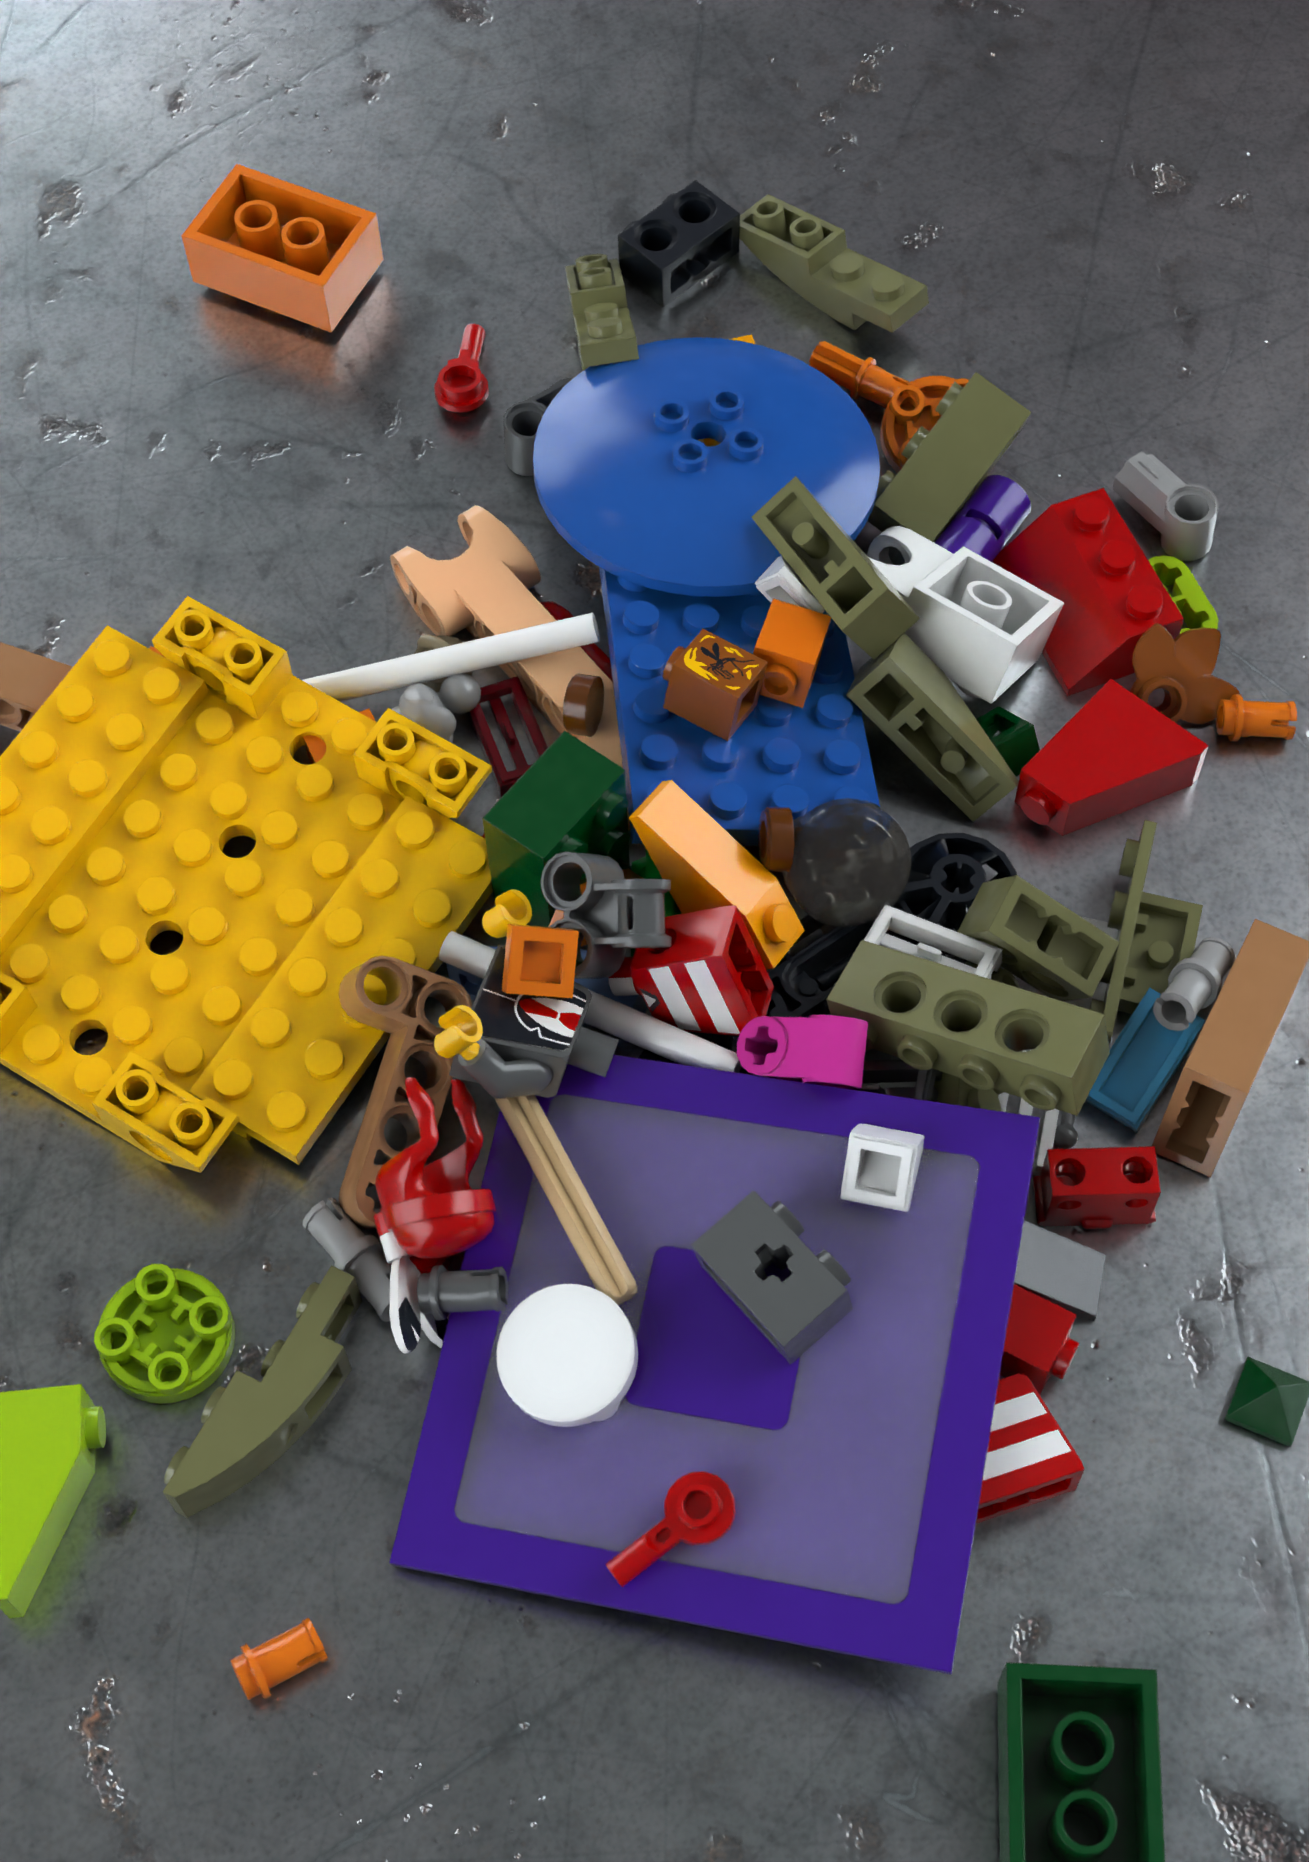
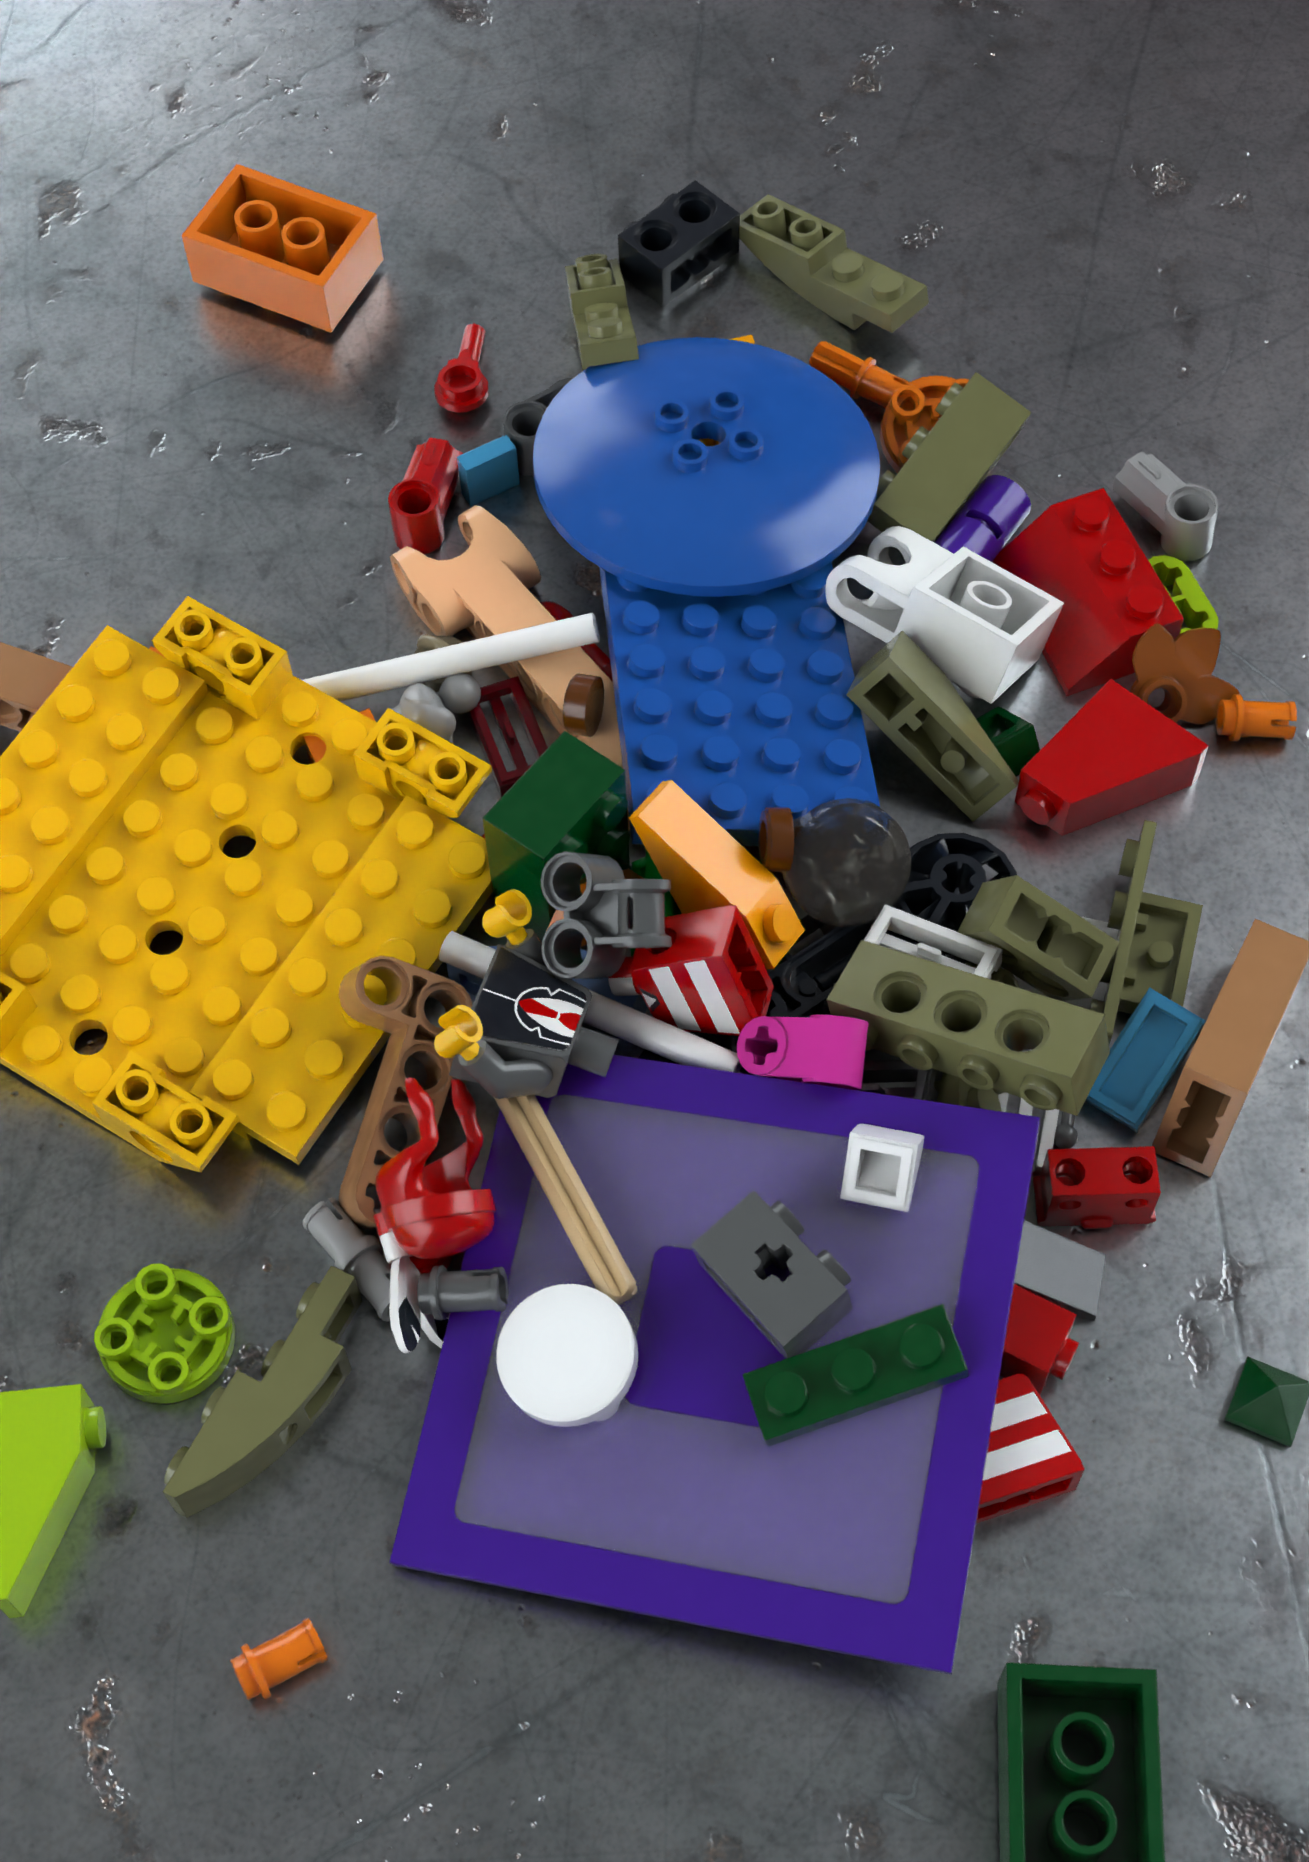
(424, 496): none -> red piece
(488, 470): none -> dark azure tile
(540, 961): orange plate -> none
(696, 1513): red plate -> none
(713, 683): dark orange brick -> none
(784, 585): white slope -> none
(792, 647): orange brick -> none
(835, 569): olive slope -> none
(855, 1375): none -> dark green plate
(1194, 984): light grey pin -> none

